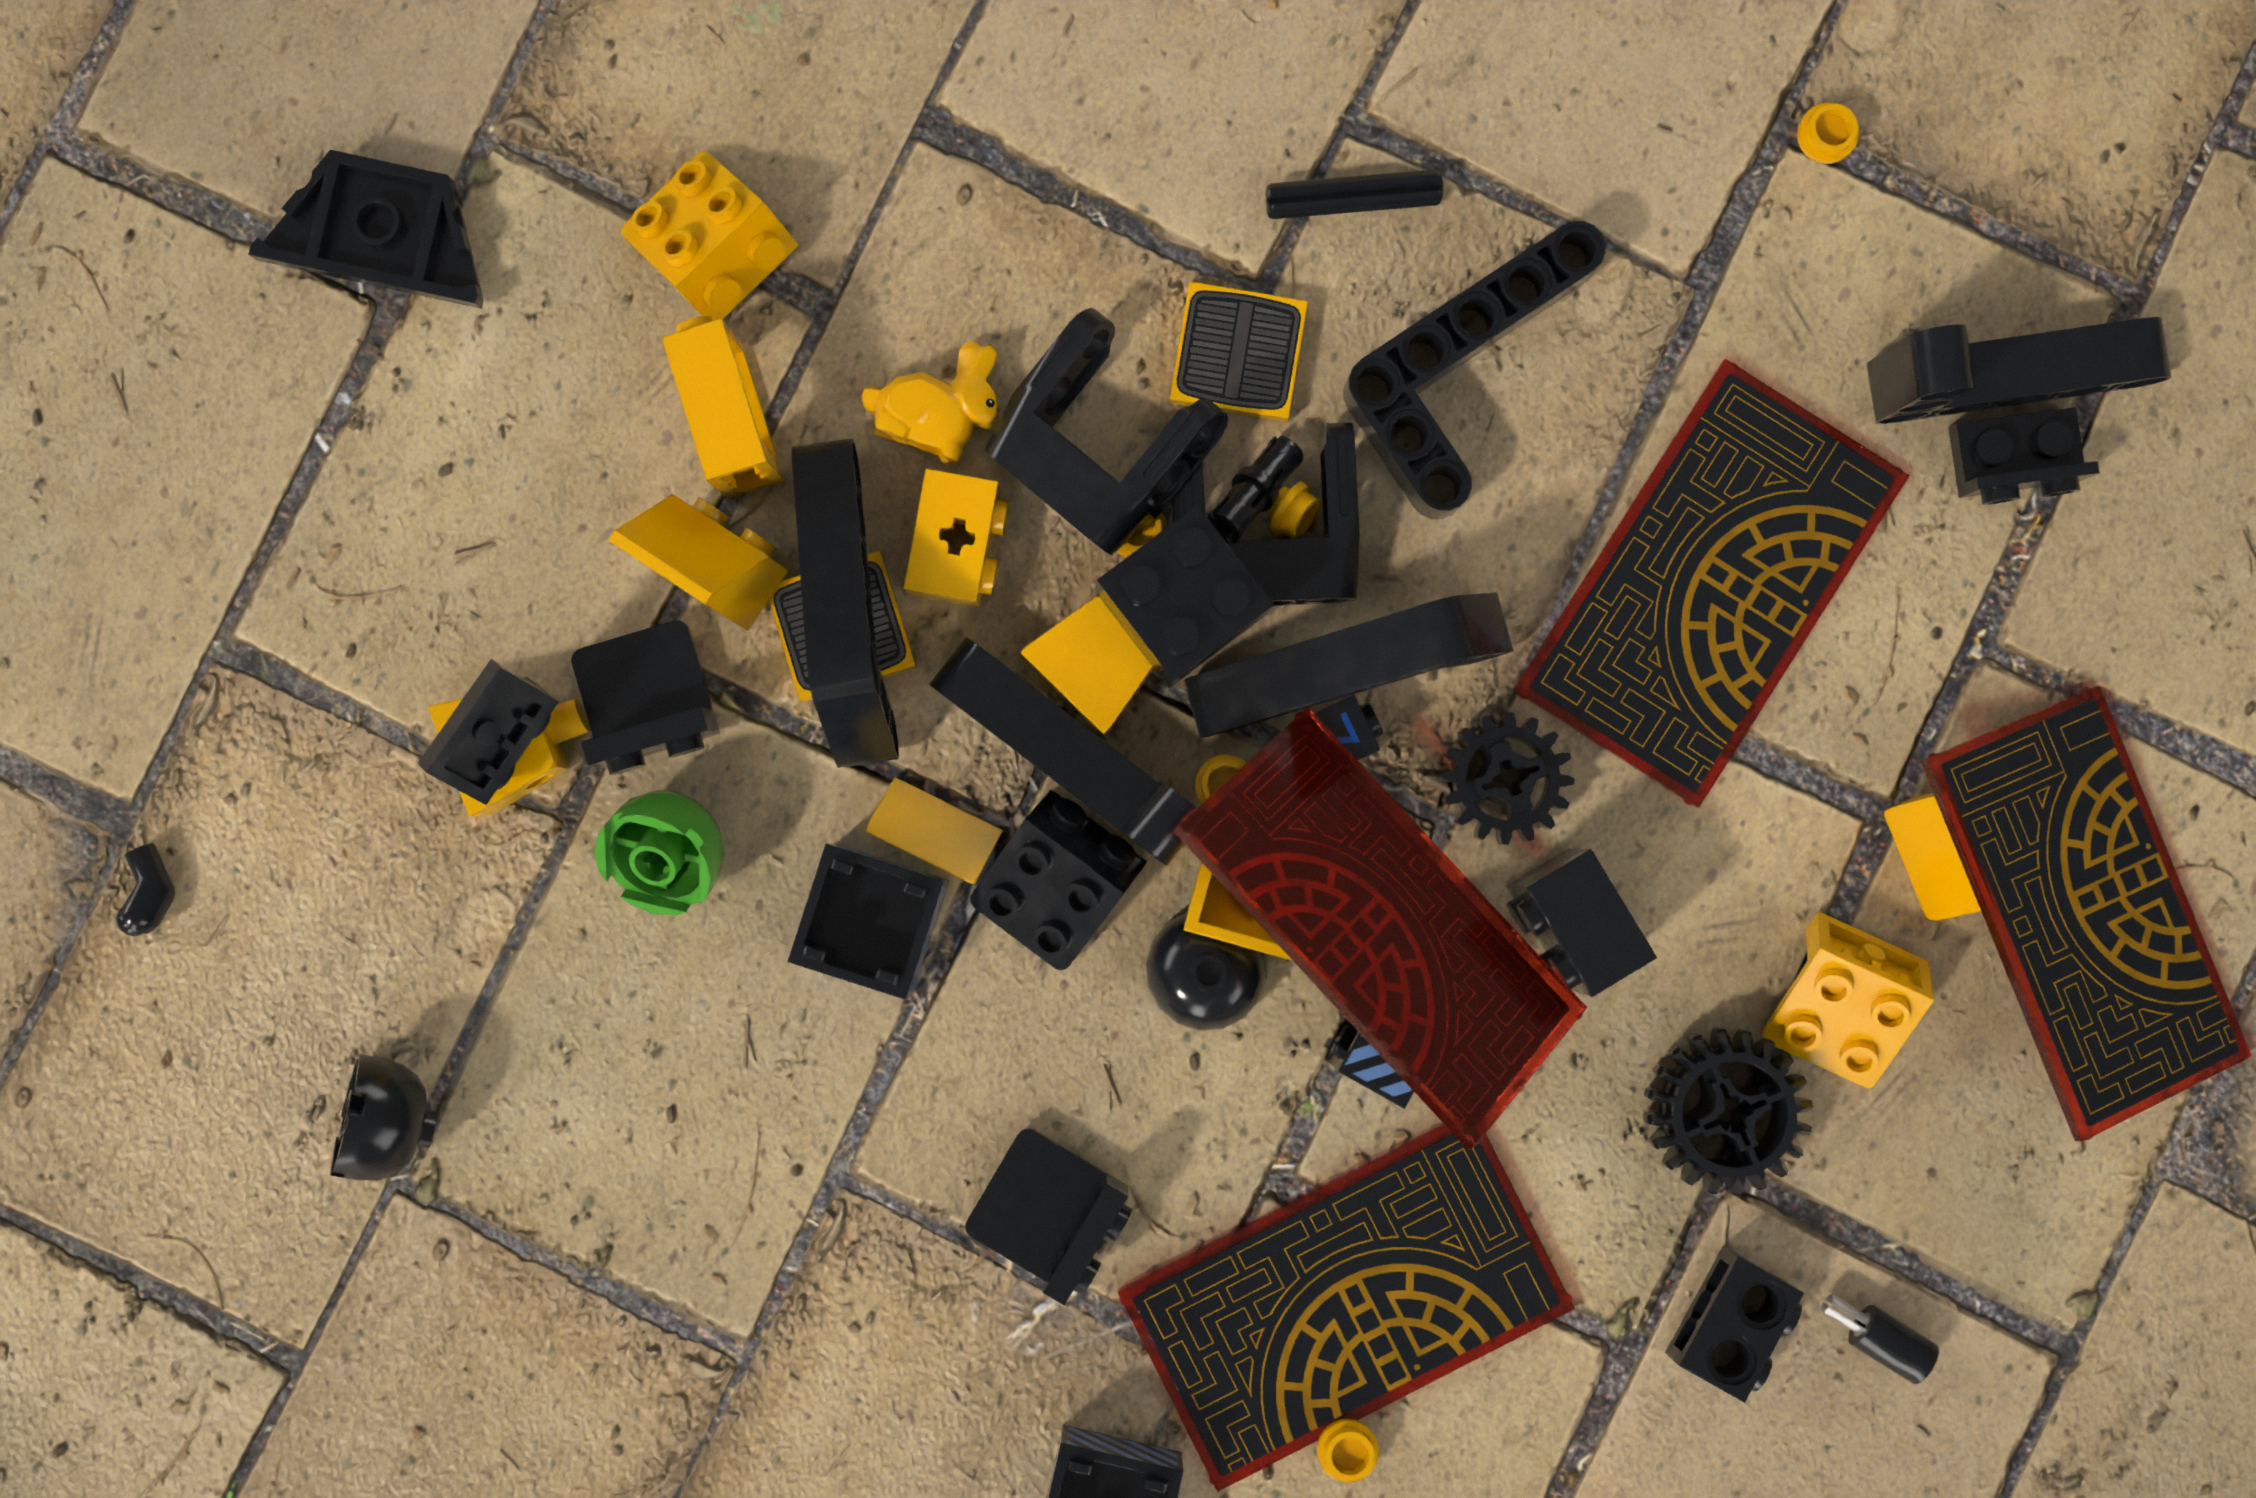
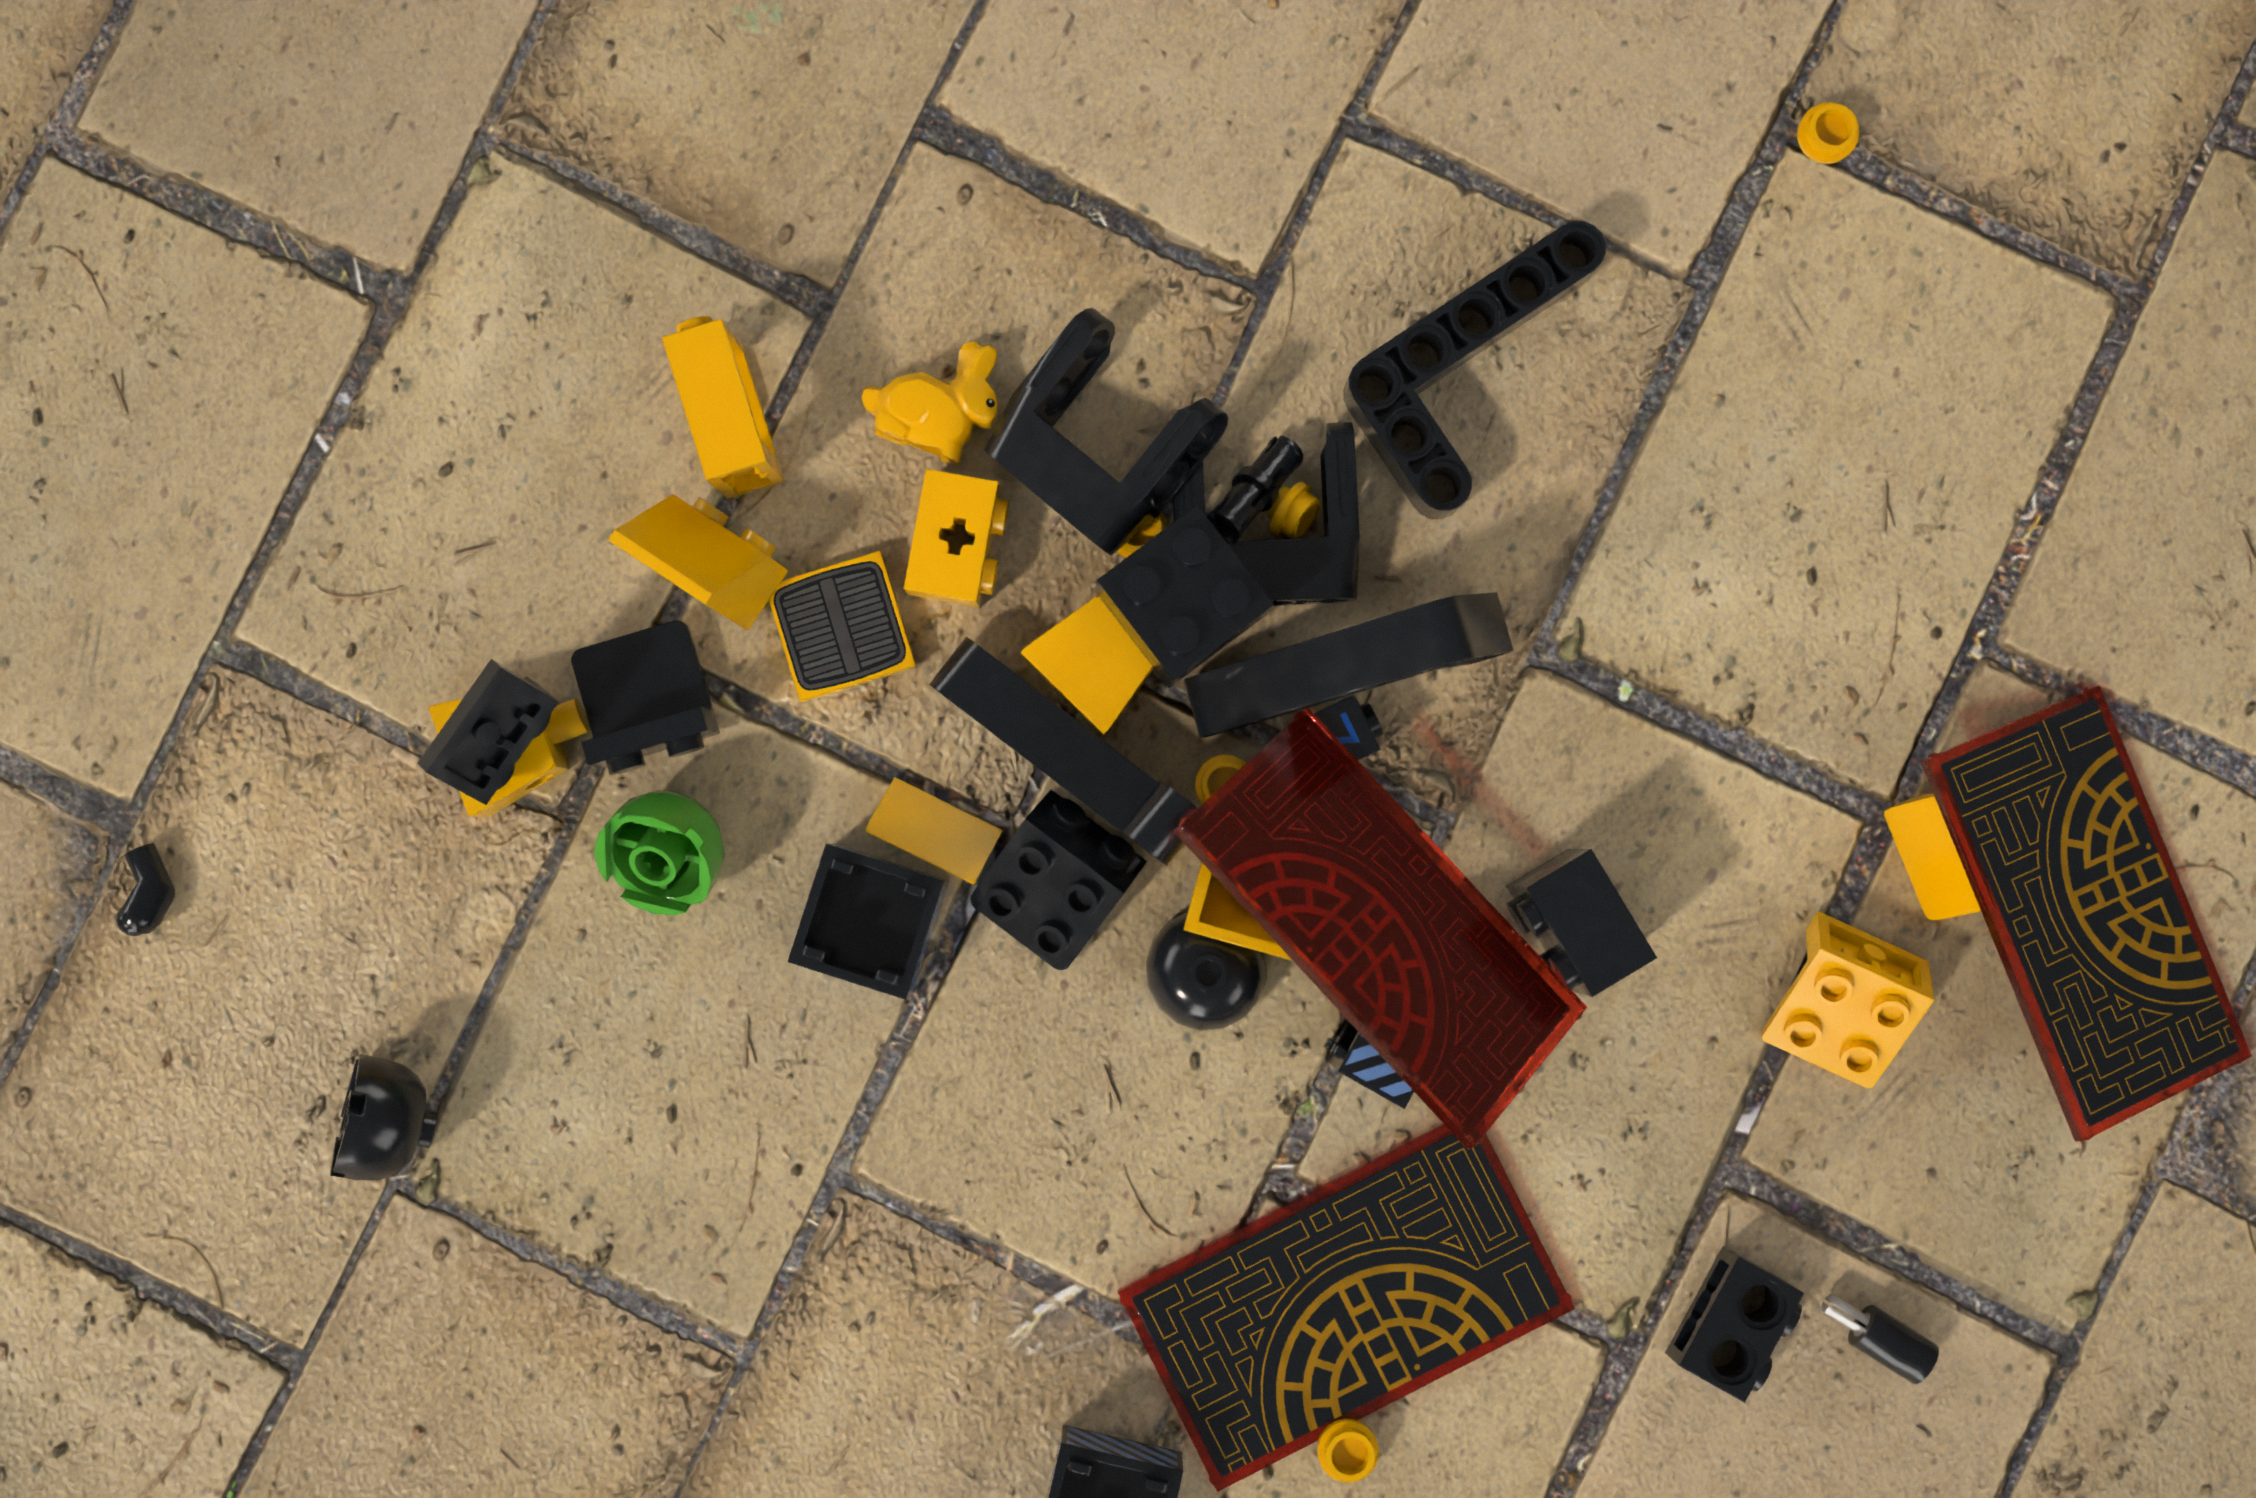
(378, 229): black wing -> none
(709, 236): yellow bracket -> none
(838, 605): black beam -> none
(1049, 1213): black bracket -> none
(1238, 351): tile -> none
(1354, 194): black axle -> none
(1515, 805): black gear -> none
(1711, 583): black piece -> none
(1774, 1095): black gear -> none
(1946, 375): black beam -> none
(2019, 453): black bracket -> none

